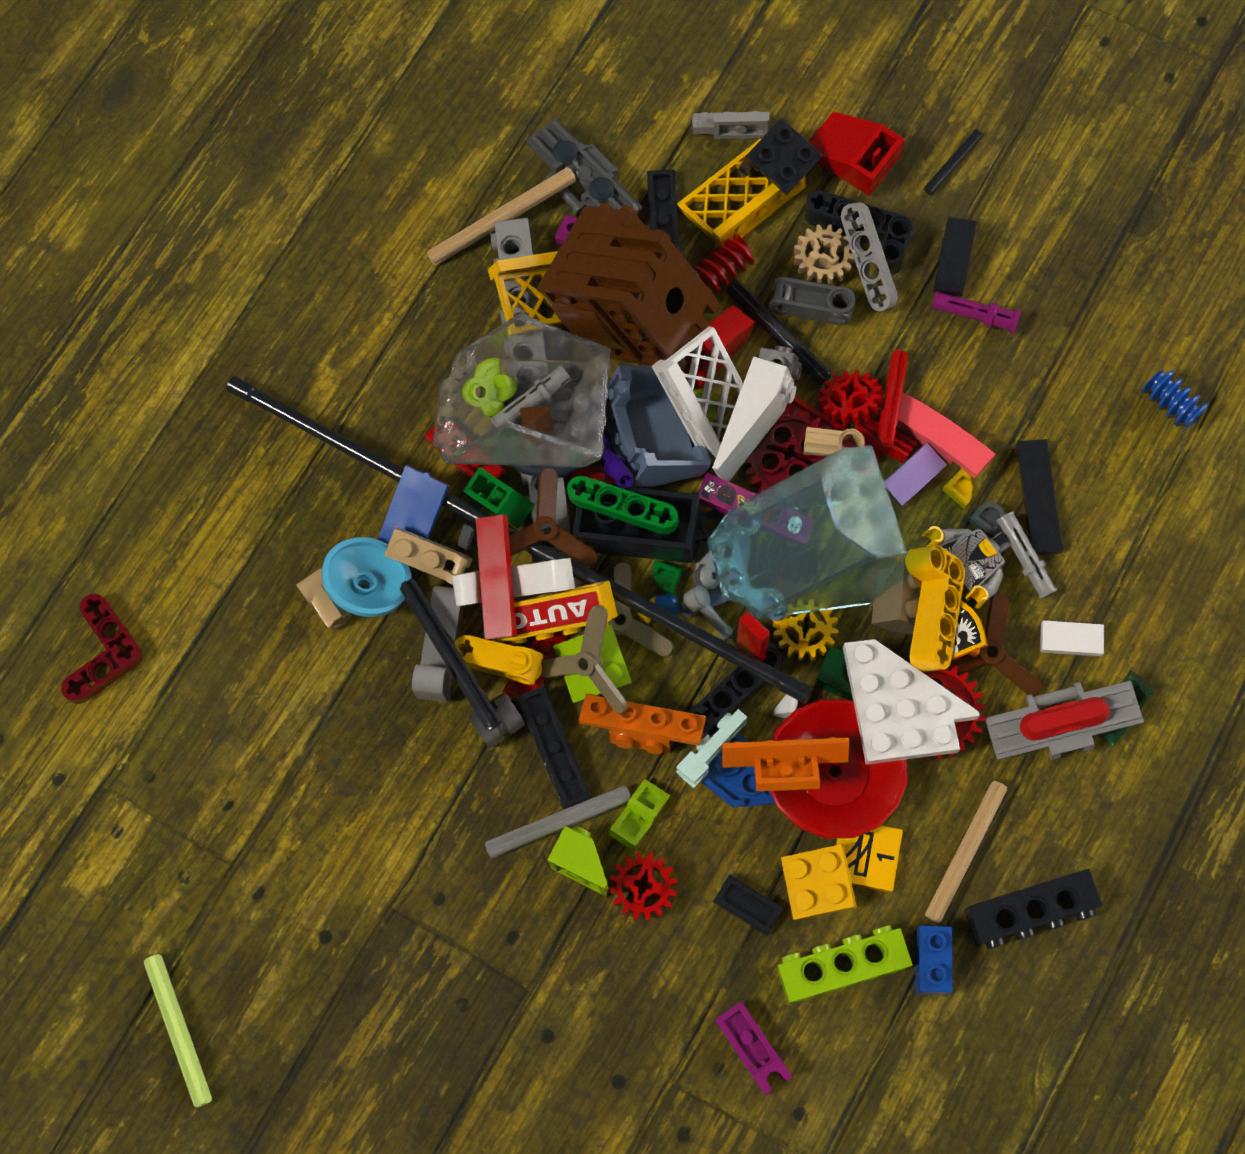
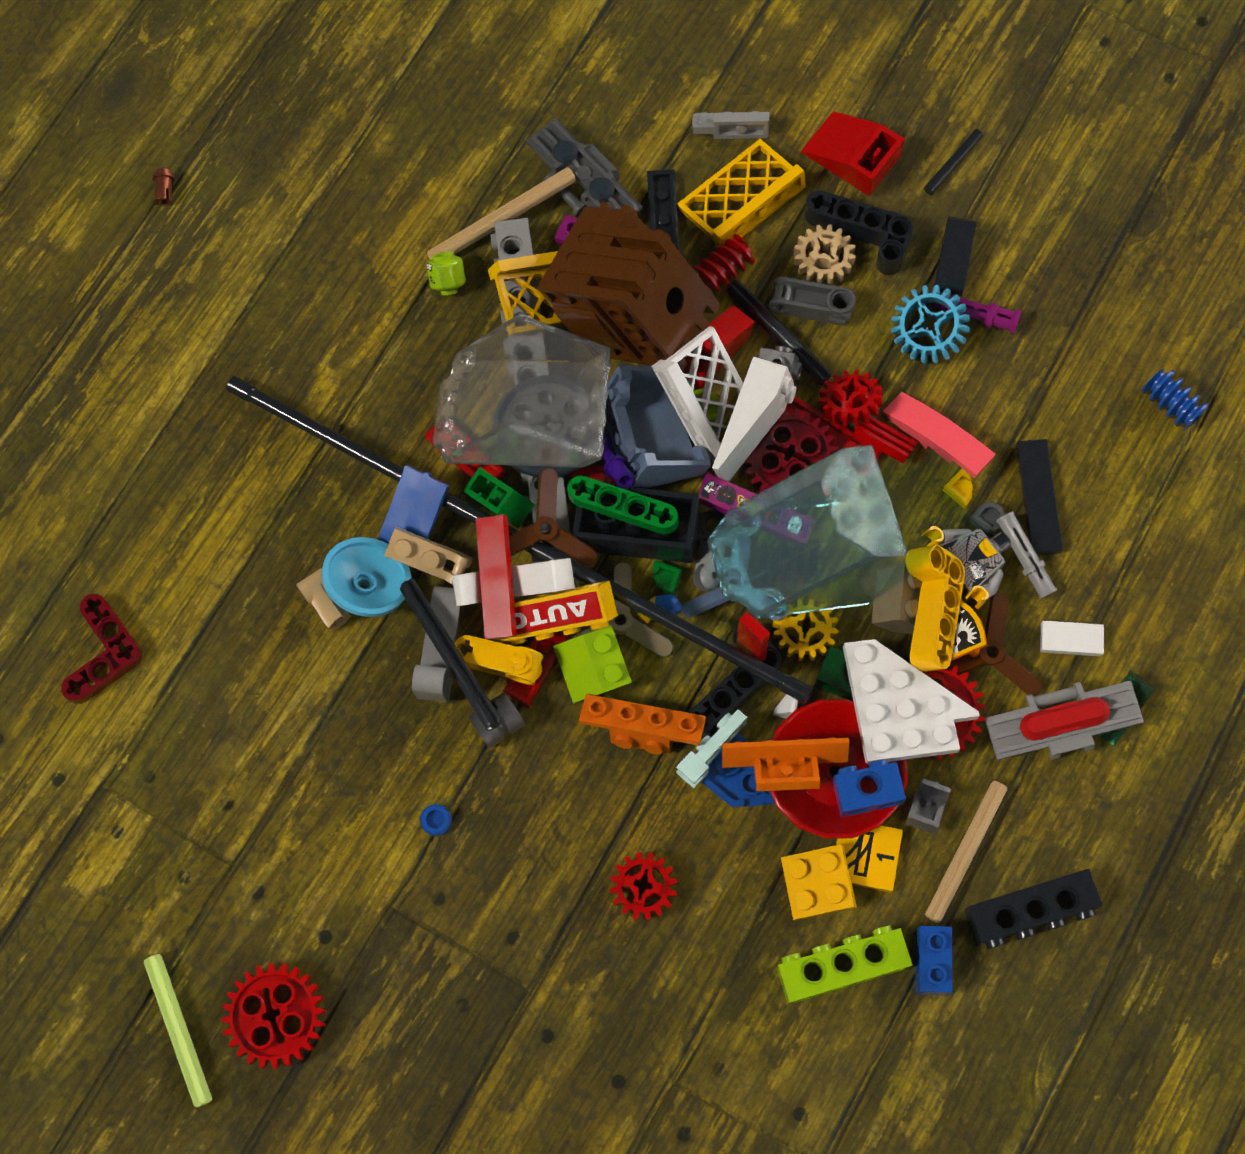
(163, 186): none -> copper pin
(246, 1027): none -> red gear
(435, 820): none -> blue tile
(446, 273): none -> lime head
(468, 536): dark grey tile -> none
(493, 385): lime plate -> none
(533, 397): light grey pin -> none
(537, 419): reddish brown slope -> none
(554, 747): black tile -> none
(557, 821): light grey axle -> none
(578, 859): lime slope -> none
(589, 661): dark tan piece -> none
(639, 815): lime slope -> none
(699, 600): light grey piece -> none
(748, 905): black tile -> none
(751, 1046): magenta plate -> none
(782, 157): black bracket -> none
(826, 442): tan piece -> none
(854, 801): none -> blue brick
(872, 255): light grey beam -> none
(892, 398): red axle -> none
(914, 473): lavender slope -> none
(928, 806): none -> flat silver bracket
(942, 319): none -> medium azure gear

